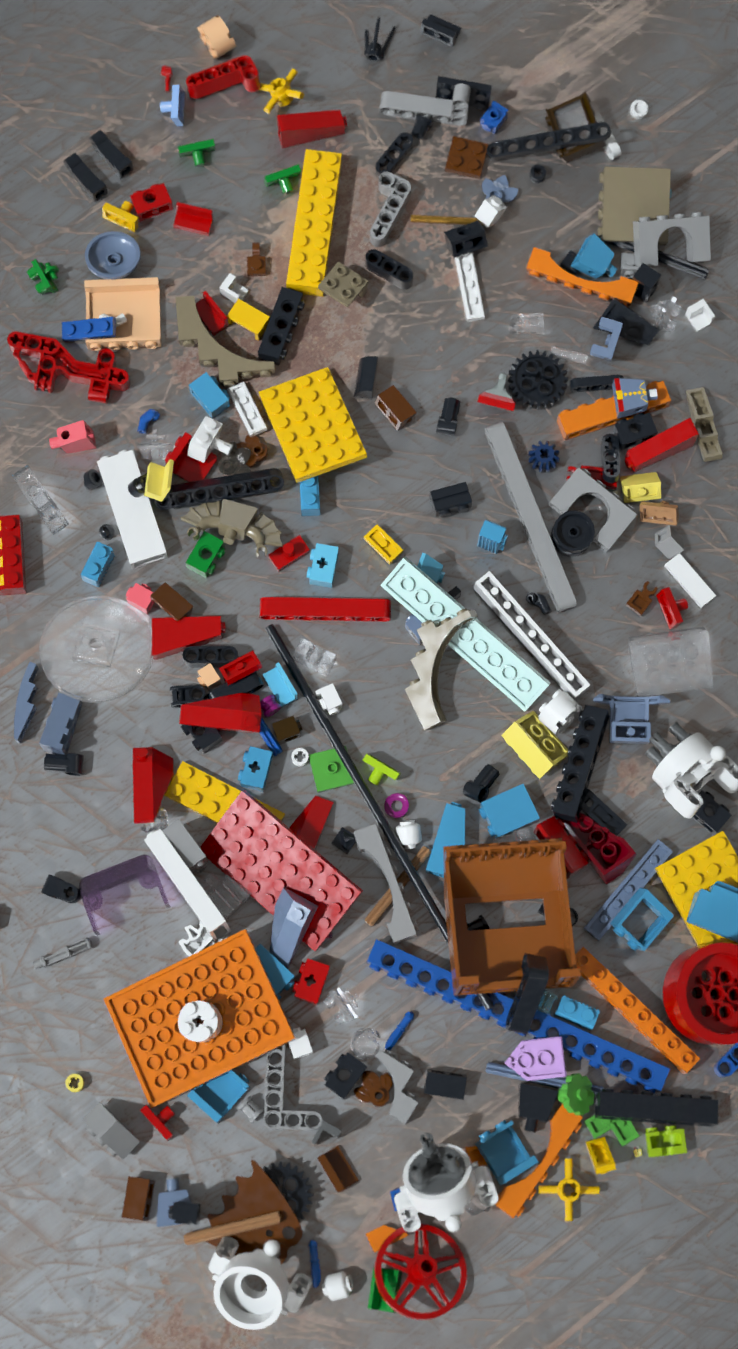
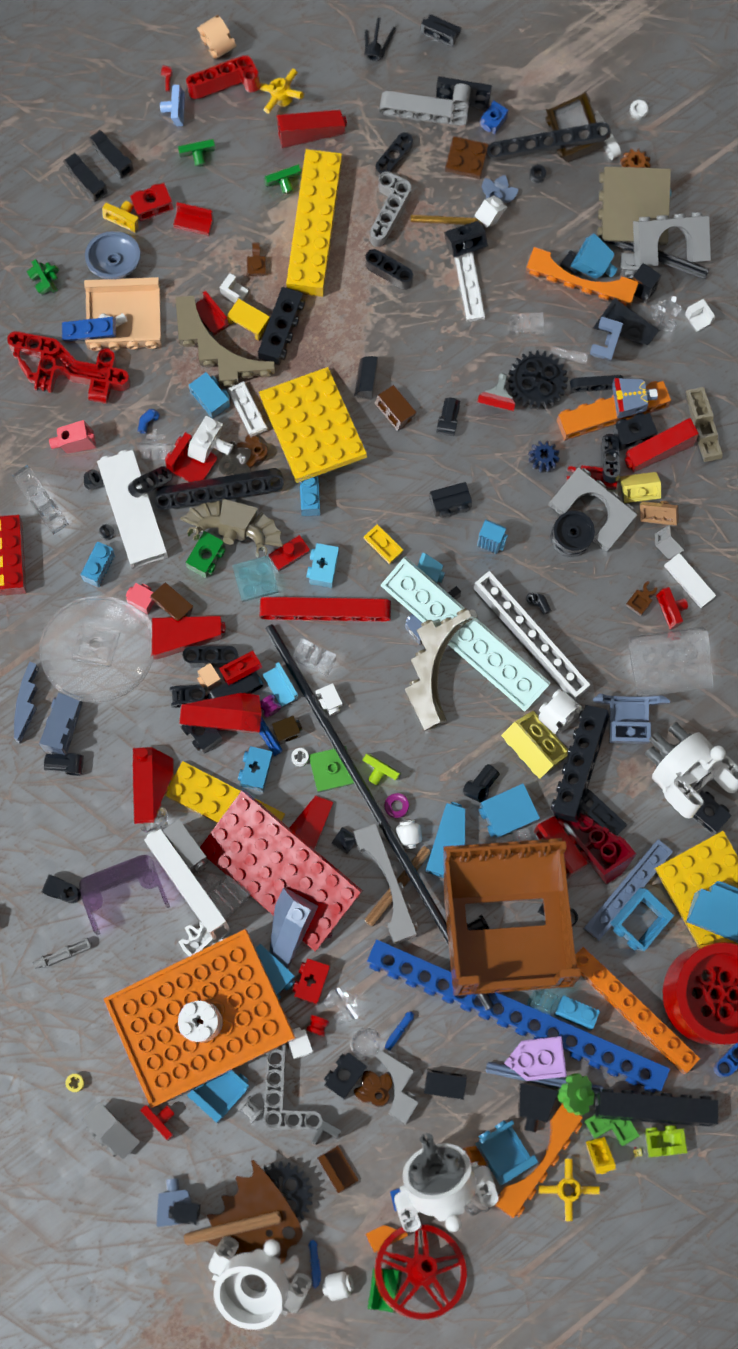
(138, 1198): reddish brown hinge -> none
(158, 480): light yellow panel -> none
(255, 578): none -> clear light blue plate
(317, 1025): none -> red wheel
(343, 284): dark tan bracket -> none
(421, 126): black bush -> none
(529, 993): black beam -> none
(530, 517): light grey beam -> none
(635, 157): none -> dark orange gear

